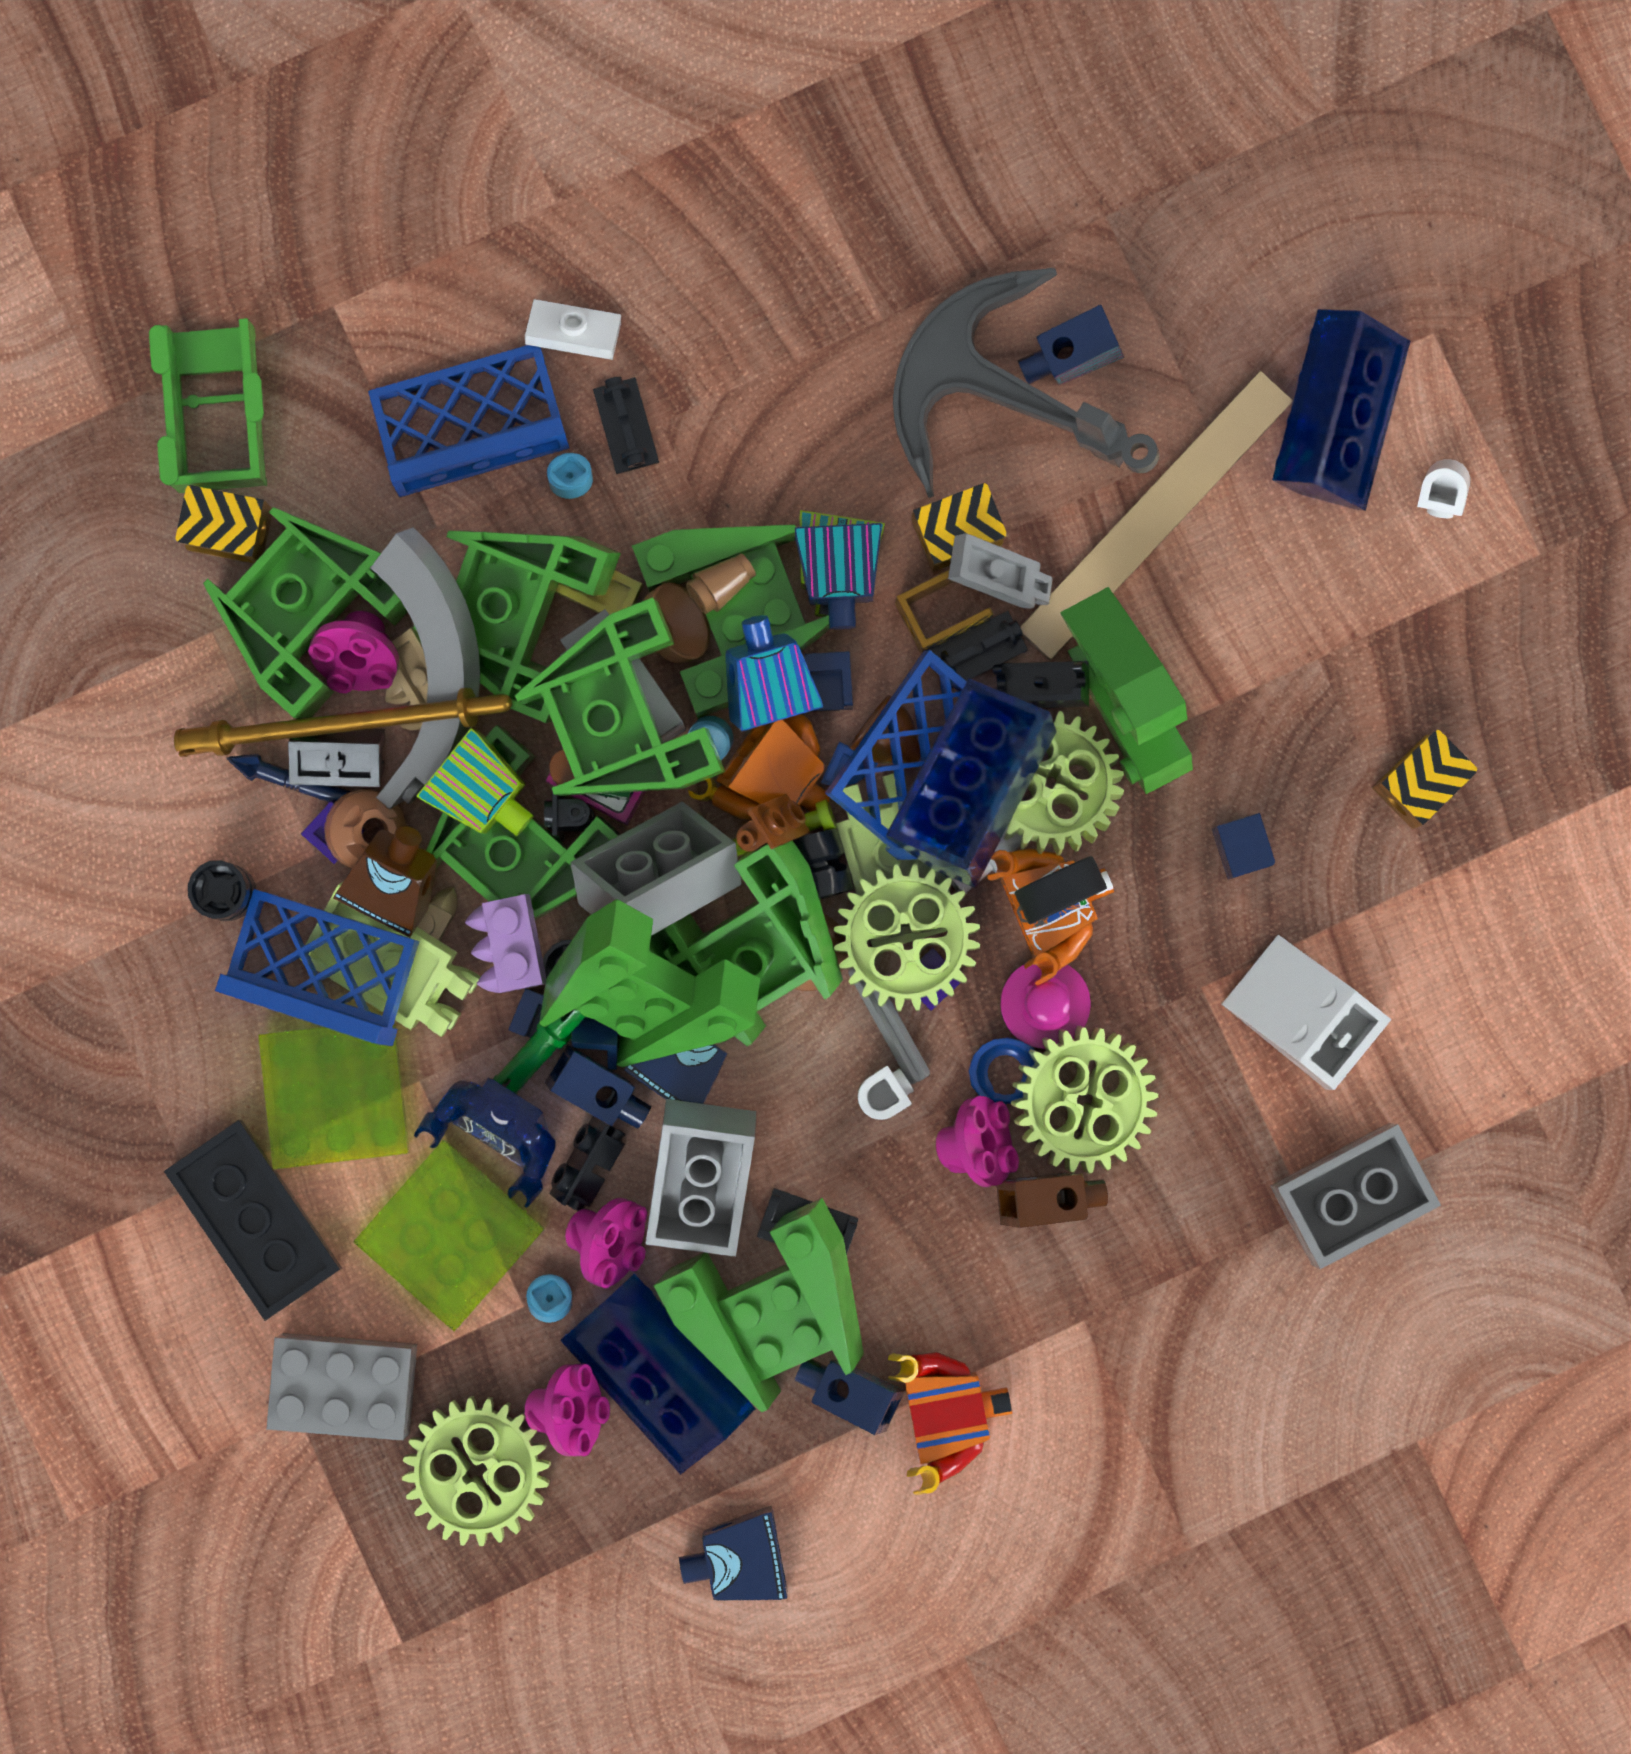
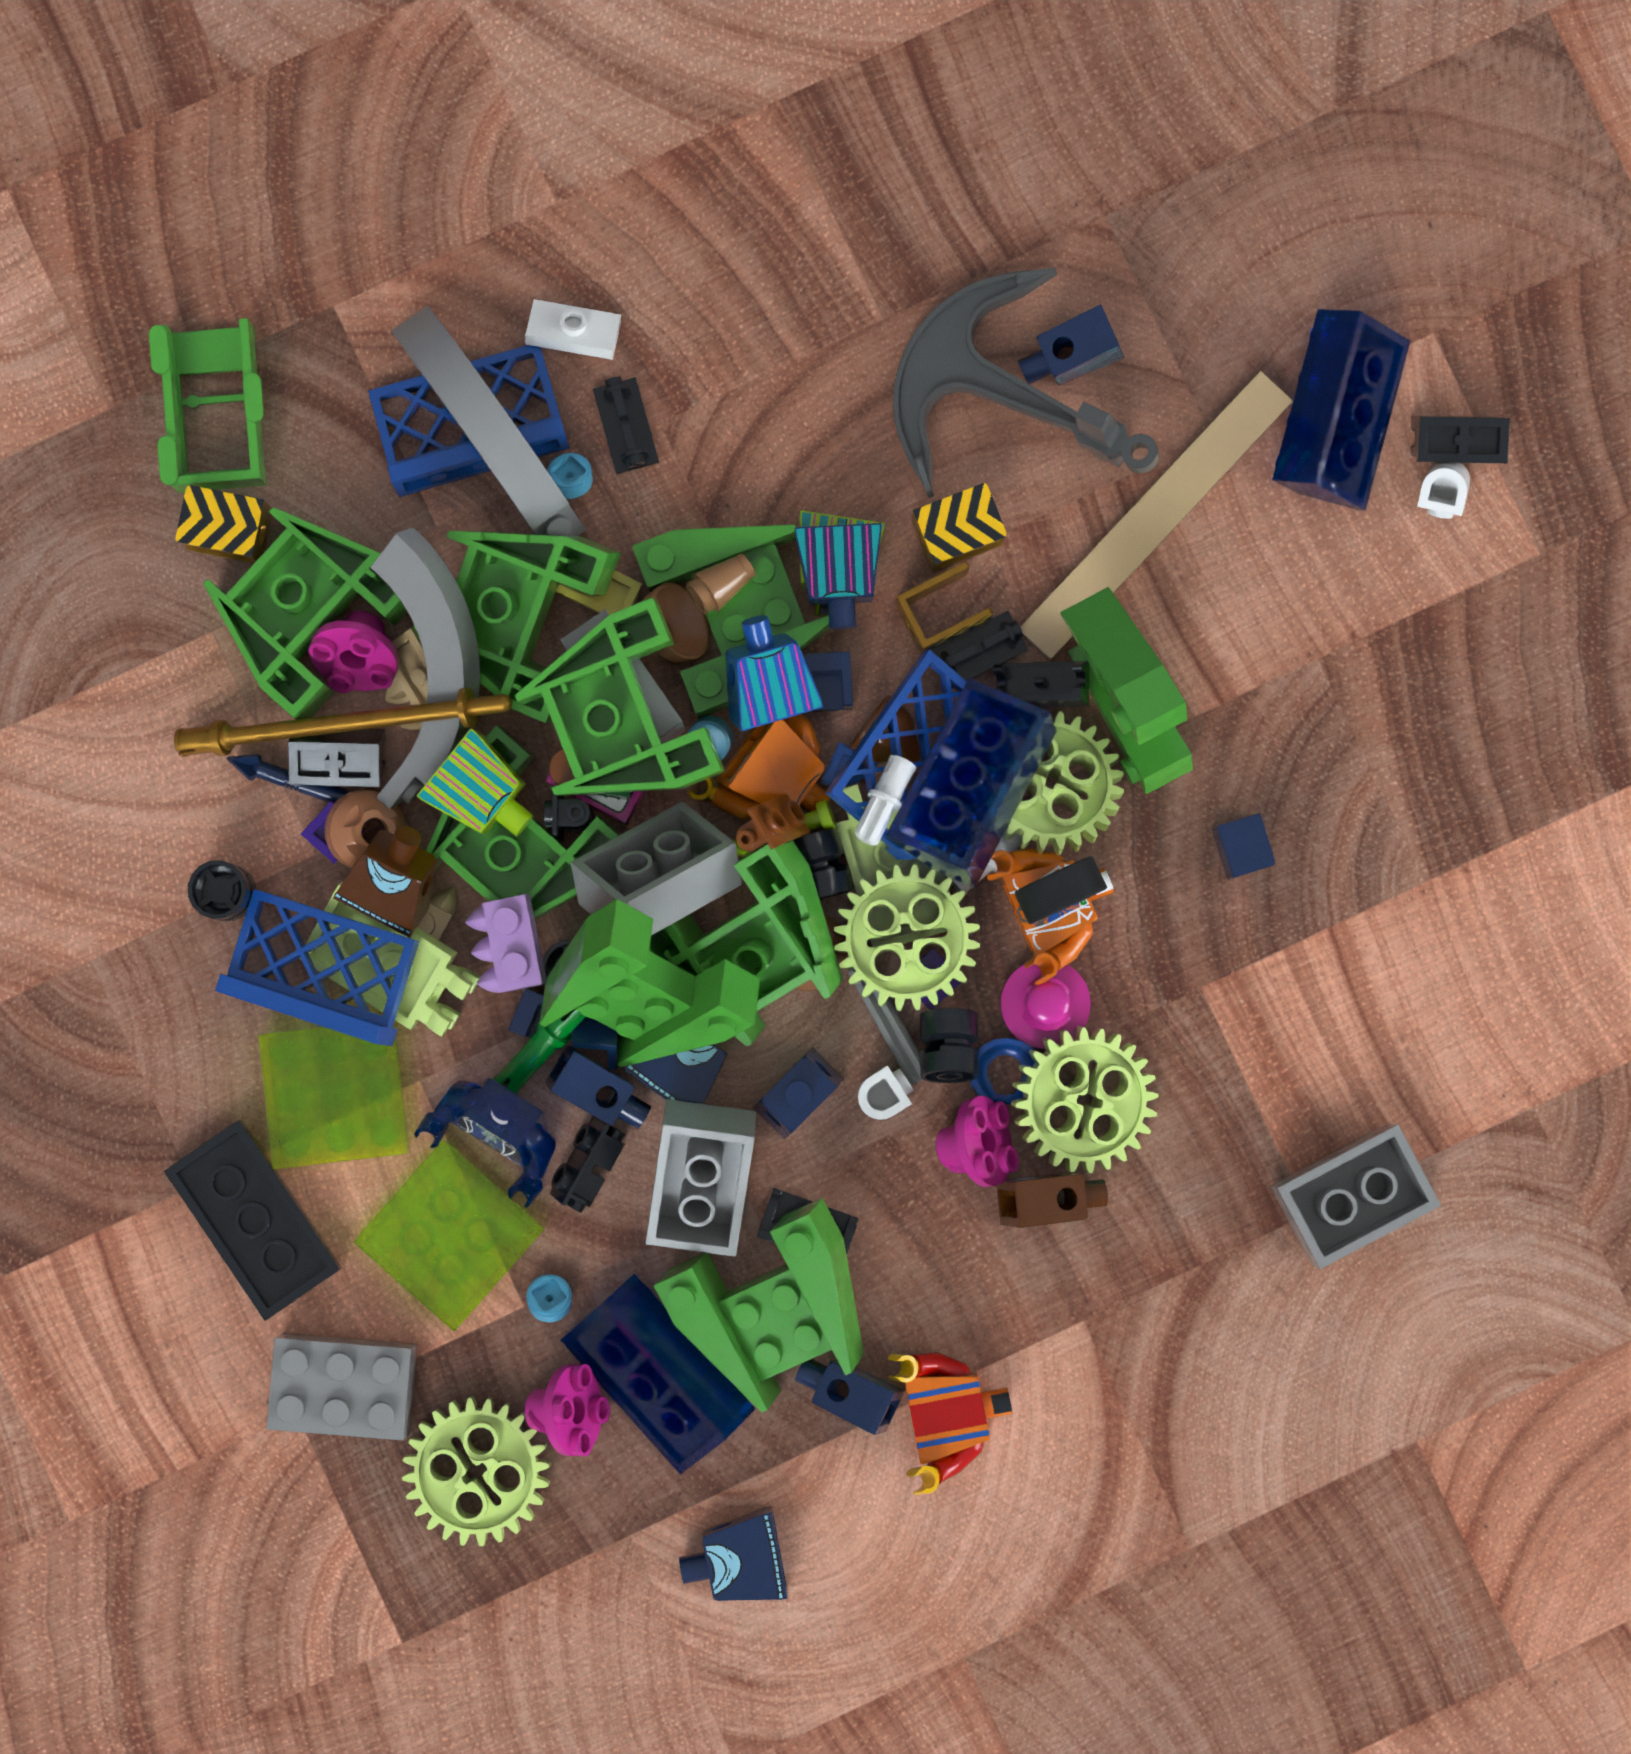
(487, 425): none -> light grey arch
(608, 1240): dark pink plate -> none
(798, 1093): none -> dark blue torso
(884, 799): none -> white axle
(949, 1045): none -> black wheel
(998, 572): light grey hinge -> none
(1306, 1013): white slope -> none
(1425, 779): piece -> none
(1460, 439): none -> black hinge

